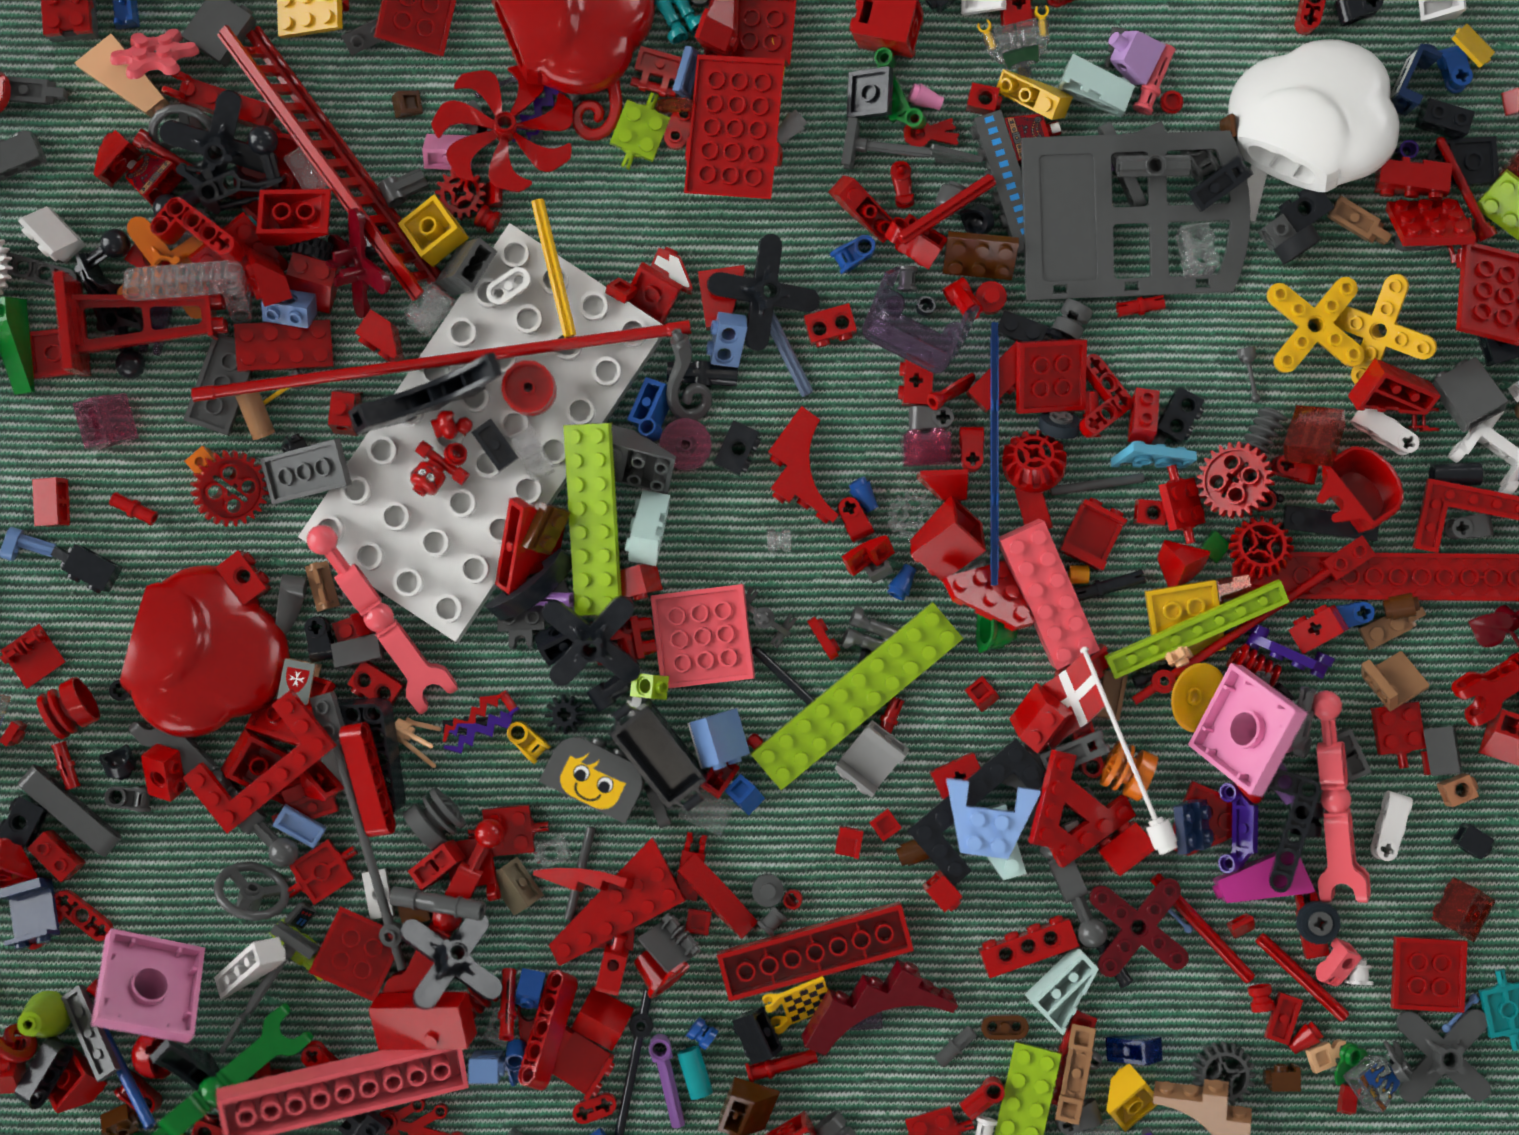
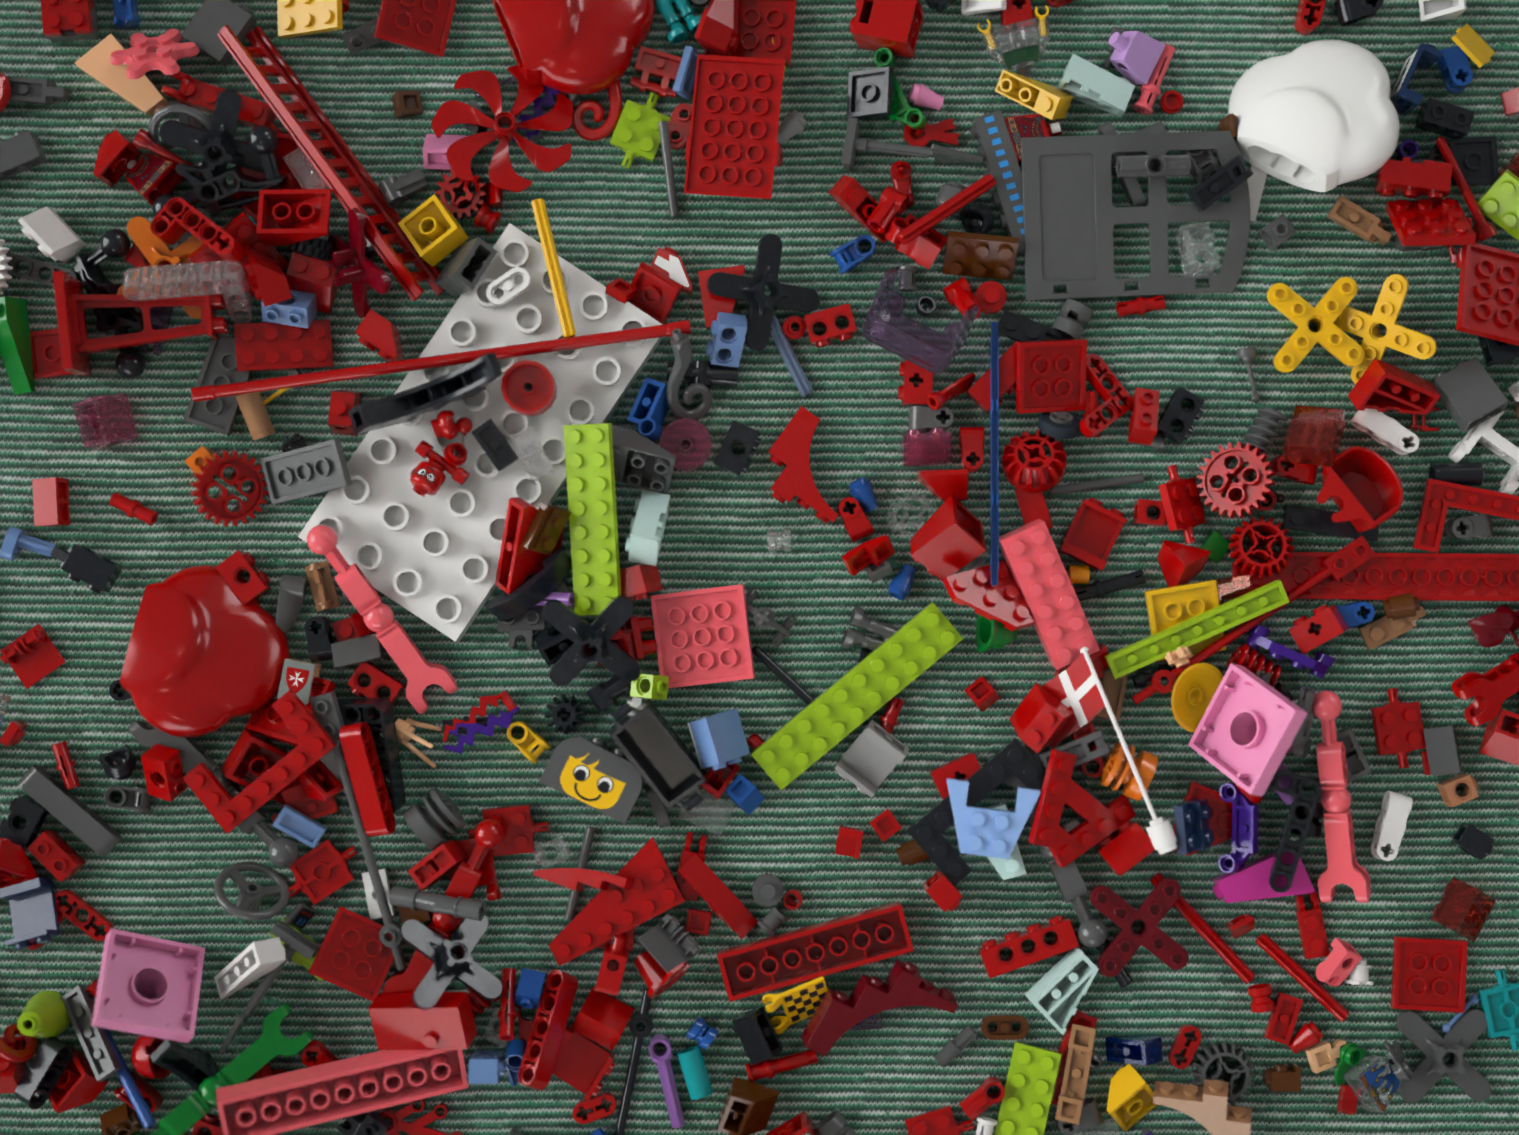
(68, 708): red wheel -> none
(429, 309): clear slope -> none
(517, 886): dark tan panel -> none
(668, 168): none -> dark grey bar
(674, 105): clear red axle -> none
(786, 327): none -> red plate
(819, 629): red plate -> none
(890, 205): none -> red piece
(977, 90): red brick -> none
(1144, 454): medium azure wing -> none
(1179, 1044): none -> red beam
(1187, 927): medium blue hinge -> none
(1297, 244): black tyre -> none
(1309, 922): black wheel -> none
(1316, 204): black brick -> none
(1394, 680): medium nougat bracket -> none

